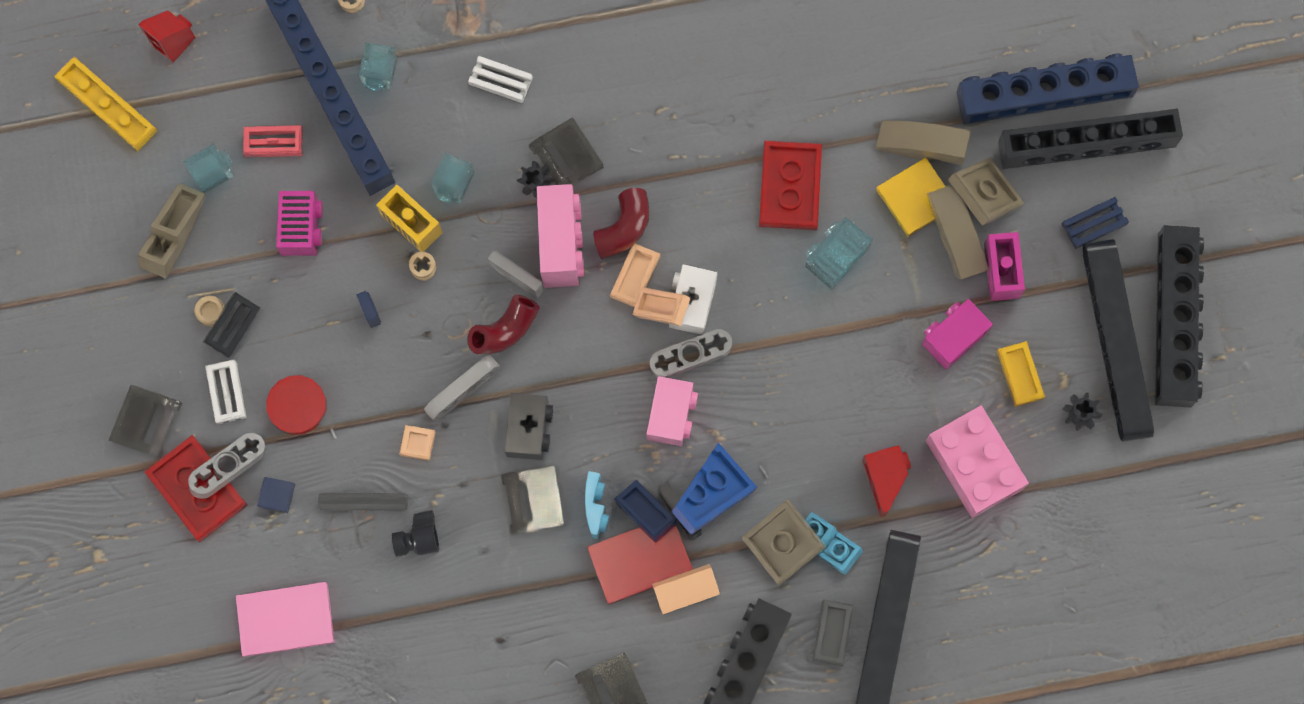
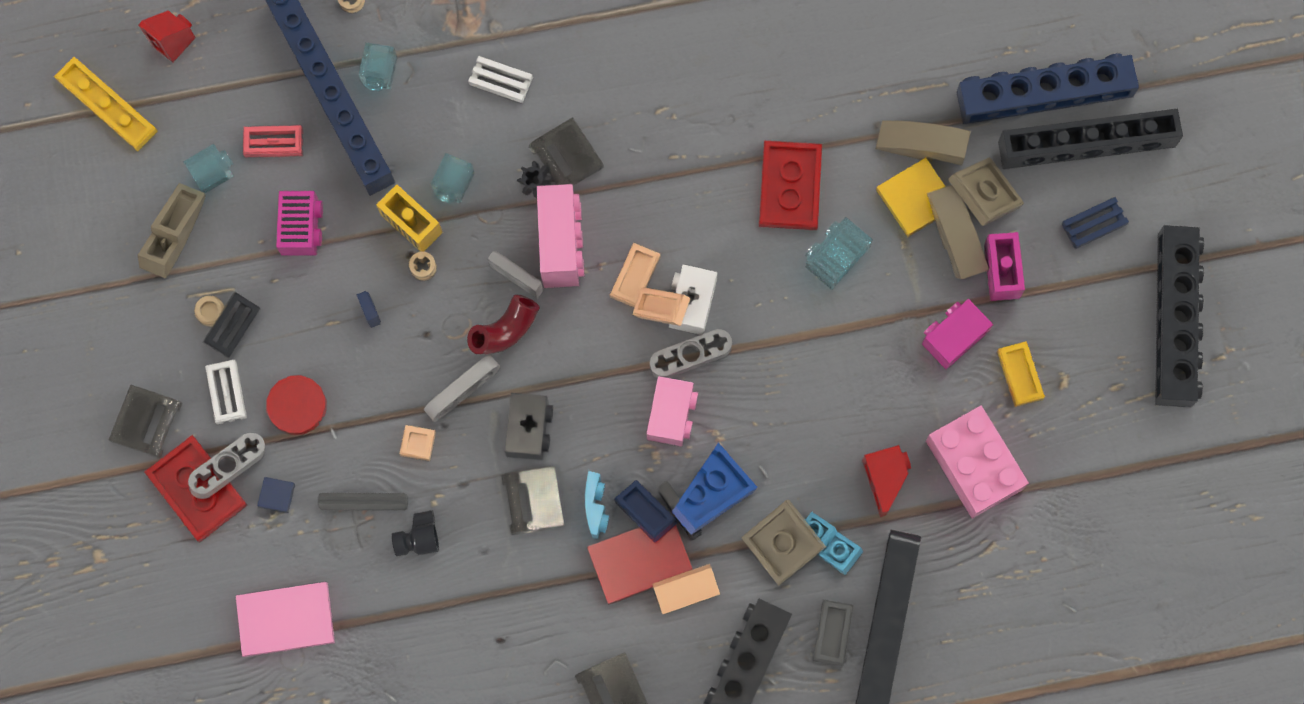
(629, 226): dark red cylinder -> none
(1089, 408): black gear -> none
(1117, 340): black beam -> none

